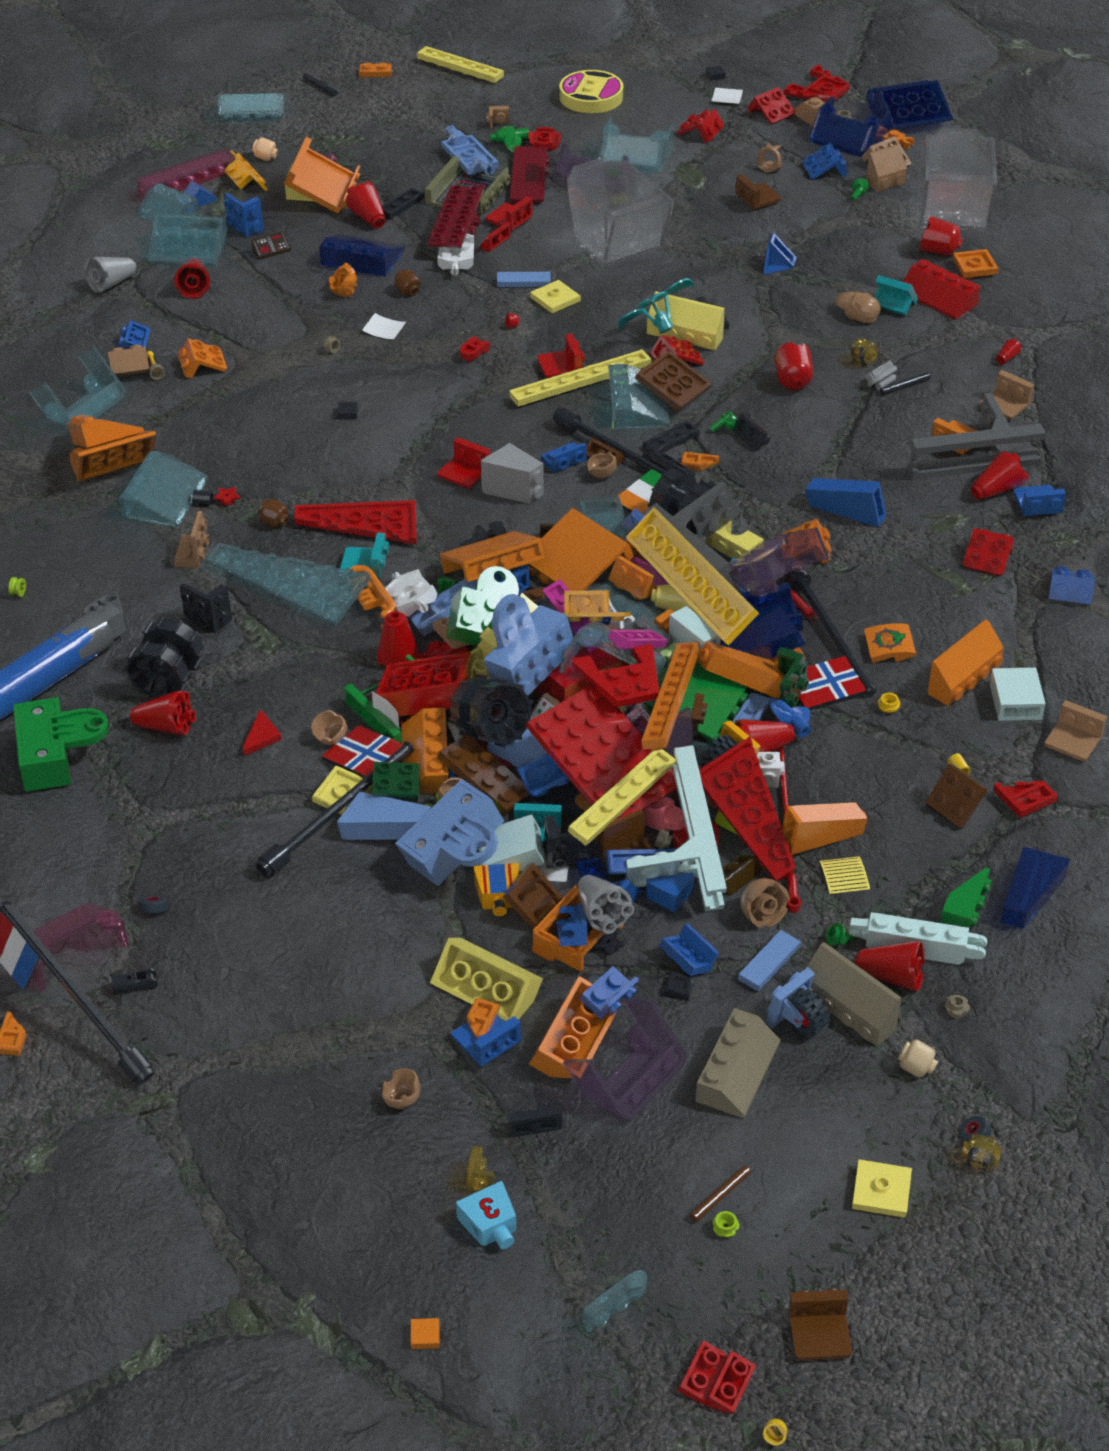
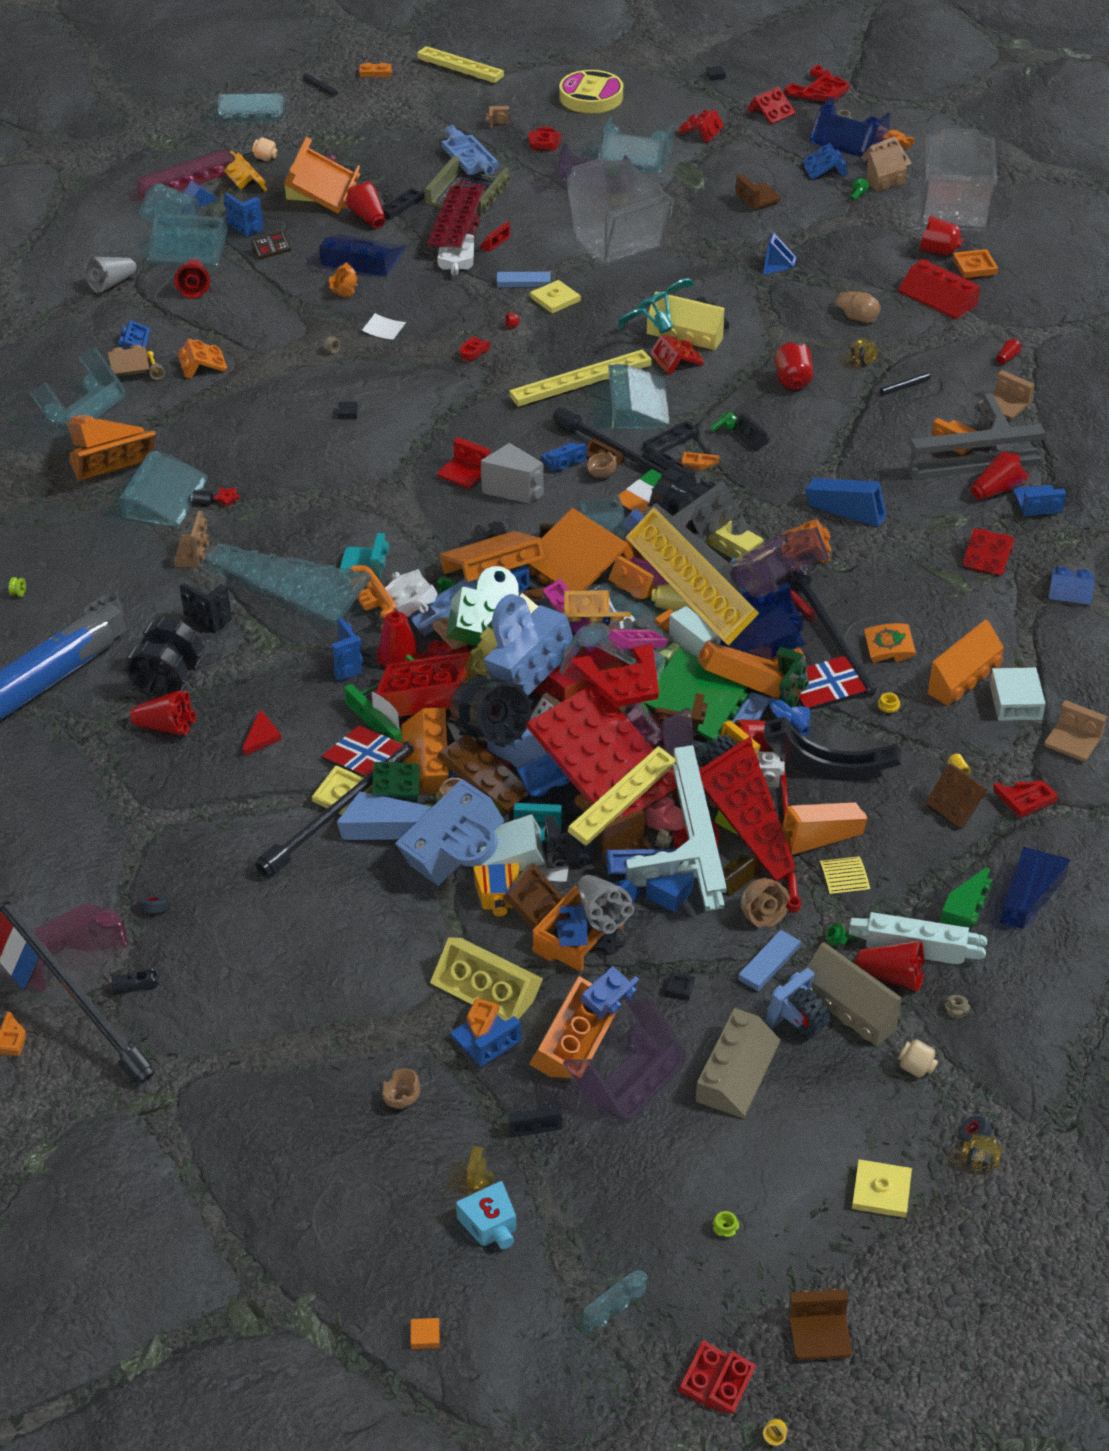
(45, 736): green brick -> none
(273, 513): reddish brown head -> none
(329, 727): medium nougat hair -> none
(346, 652): none -> blue bracket
(367, 519): red wing -> none
(407, 282): reddish brown head -> none
(510, 136): green plant -> none
(514, 214): red bracket -> none
(529, 173): dark red bracket -> none
(562, 361): red bracket -> none
(591, 867): clear blue plate -> none
(670, 696): orange plate -> none
(673, 381): reddish brown plate -> none
(690, 951): blue bracket -> none
(720, 1193): reddish brown bar -> none
(727, 95): white sticker -> none
(769, 166): medium nougat piece -> none
(808, 110): medium nougat slope -> none
(825, 761): none -> black arch
(882, 375): light grey piece -> none
(895, 295): teal bracket -> none
(910, 104): clear blue slope -> none

